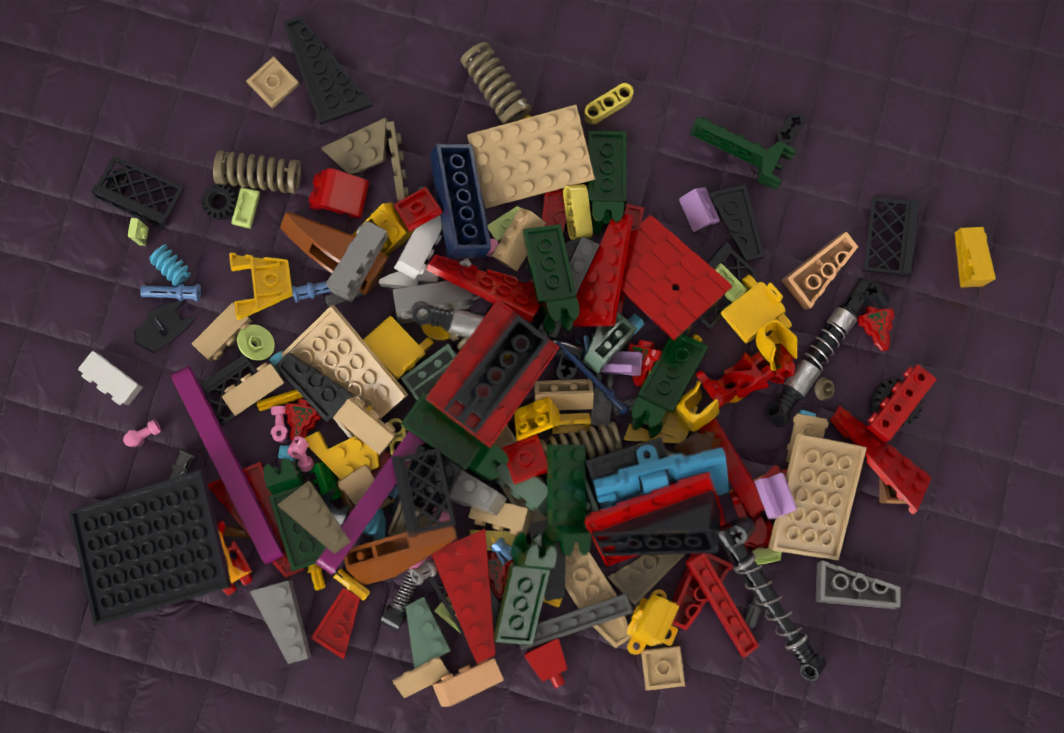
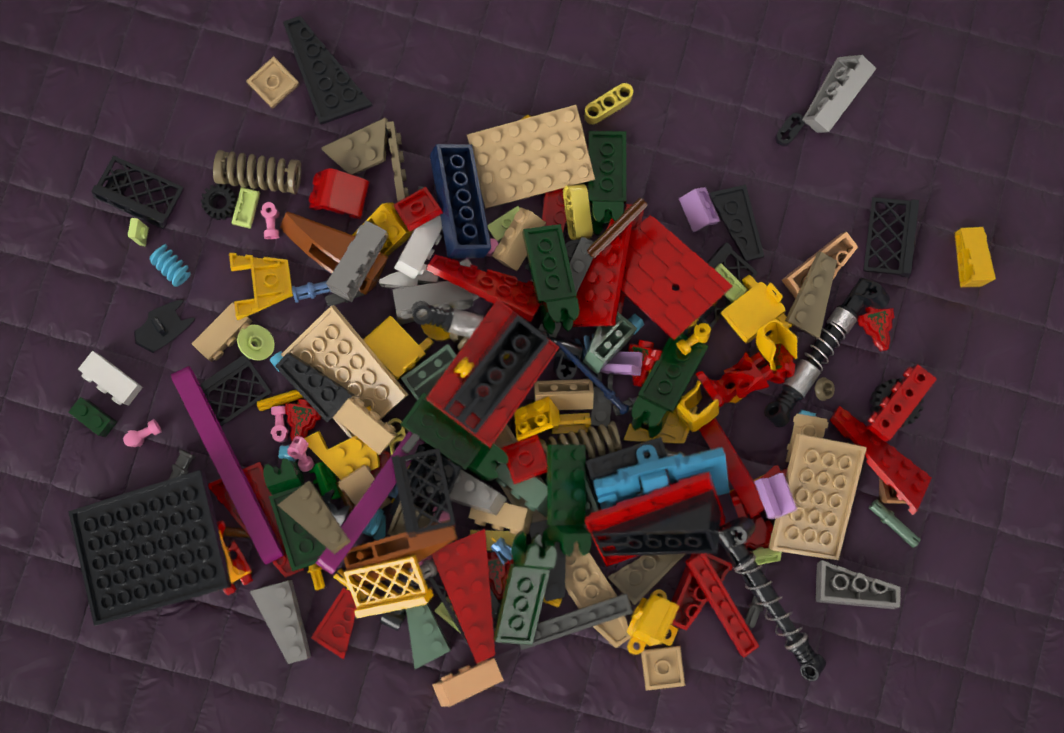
(92, 417): none -> dark green brick
(181, 292): medium blue pin -> none
(252, 388): tan brick -> none
(270, 213): none -> bright pink leg
(395, 600): none -> yellow fence
(410, 443): none -> dark grey tile
(421, 677): tan piece -> none
(464, 367): none -> yellow bush
(500, 83): dark tan piece -> none
(548, 662): red torso -> none
(616, 228): none -> reddish brown axle
(698, 443): reddish brown slope -> none
(701, 334): none -> yellow leg
(747, 151): dark green hinge -> none
(812, 299): none -> dark tan wing
(838, 91): none -> light grey wedge
(894, 523): none -> sand green pin

